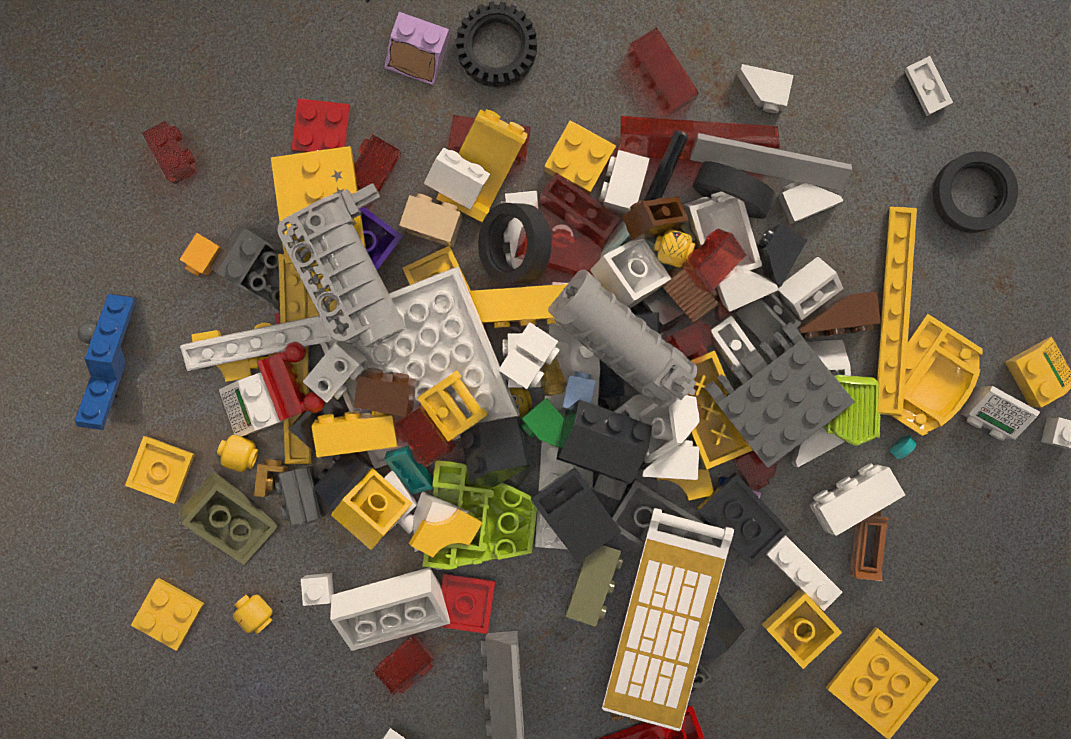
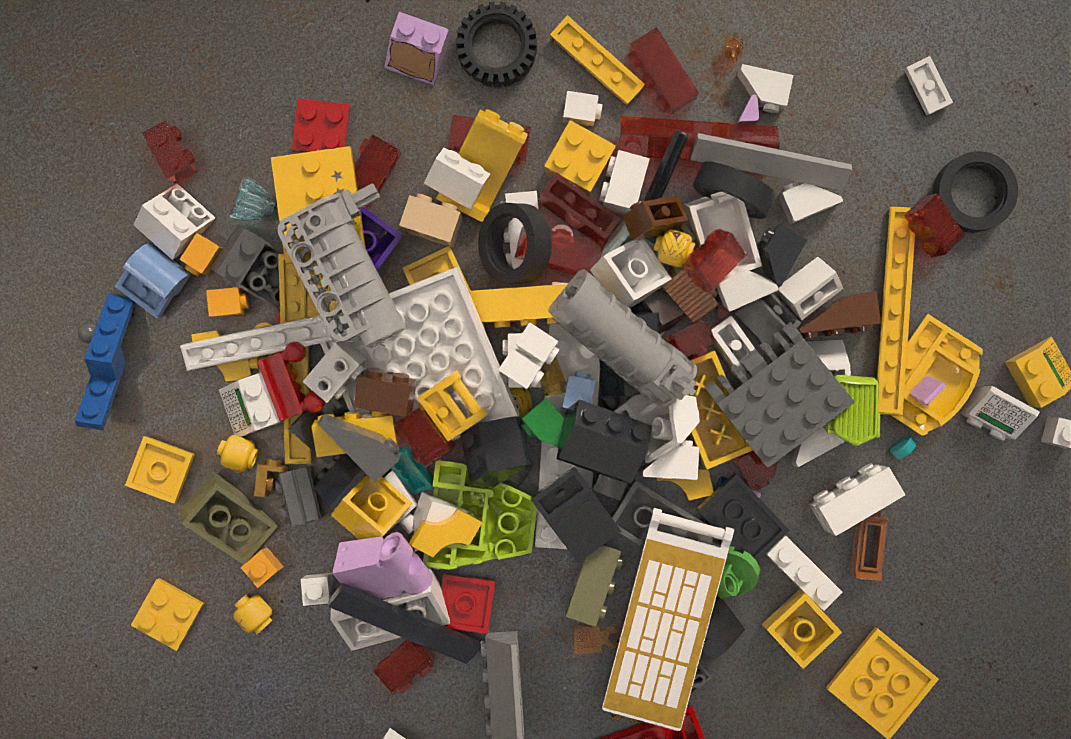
(152, 279): none -> medium blue brick
(173, 220): none -> white slope
(227, 302): none -> light orange brick
(252, 201): none -> clear light blue brick
(262, 567): none -> light orange brick
(366, 448): none -> dark grey slope
(381, 566): none -> lavender piece
(404, 623): none -> black tile
(582, 108): none -> white brick
(589, 638): none -> clear orange plate
(597, 60): none -> yellow plate
(733, 46): none -> clear orange plate
(739, 574): none -> bright green tile
(750, 114): none -> lavender slope
(927, 390): none -> lavender slope
(934, 225): none -> clear red brick

